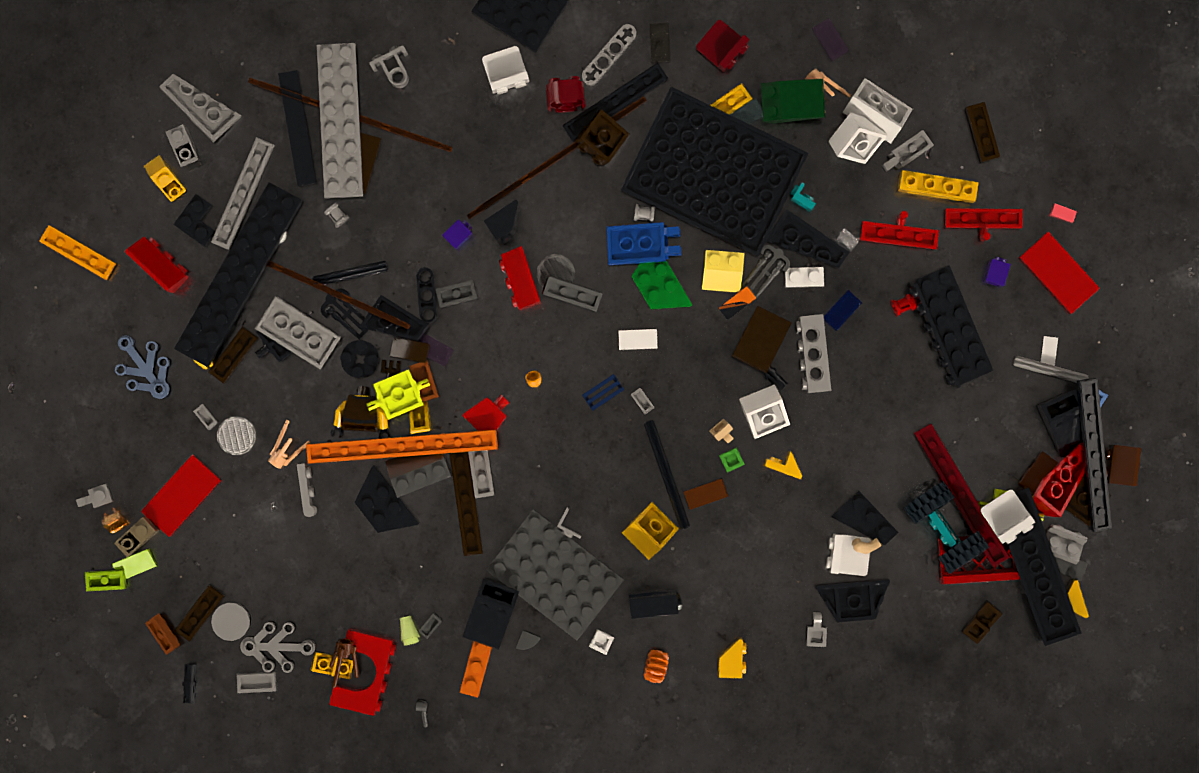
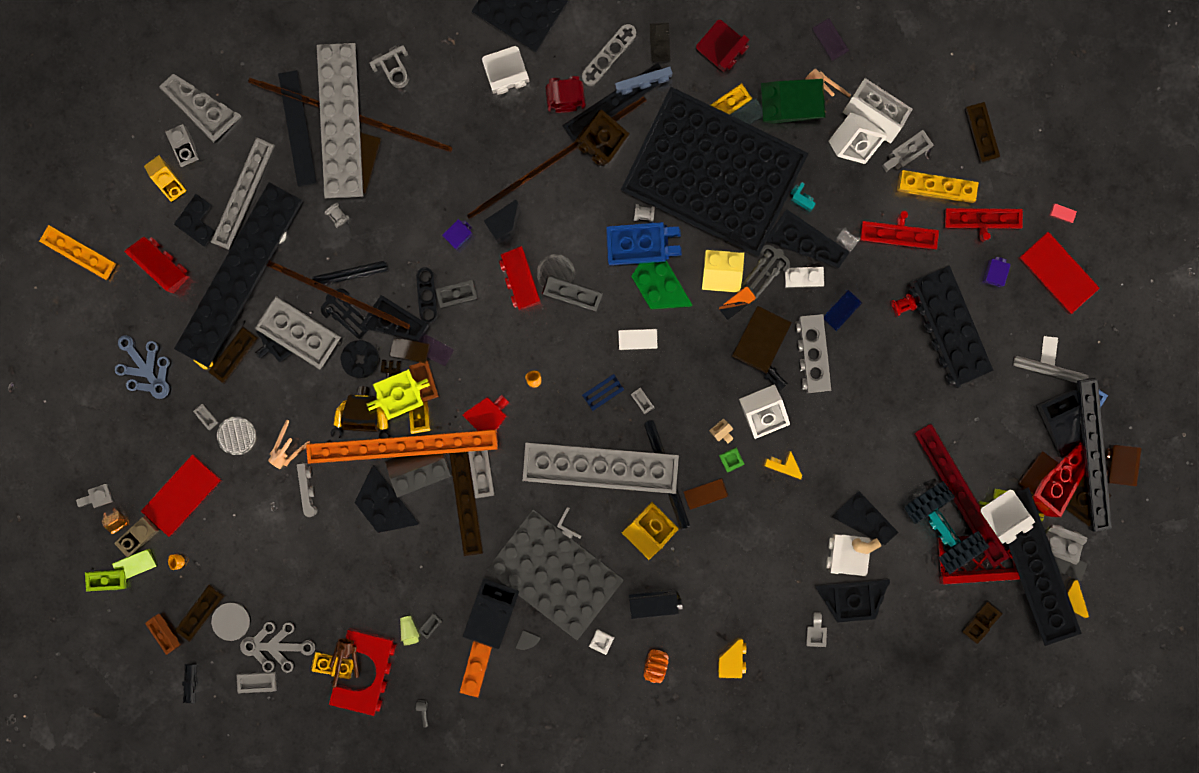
(176, 561): none -> light orange hinge
(600, 468): none -> light grey plate
(643, 81): none -> sand blue plate

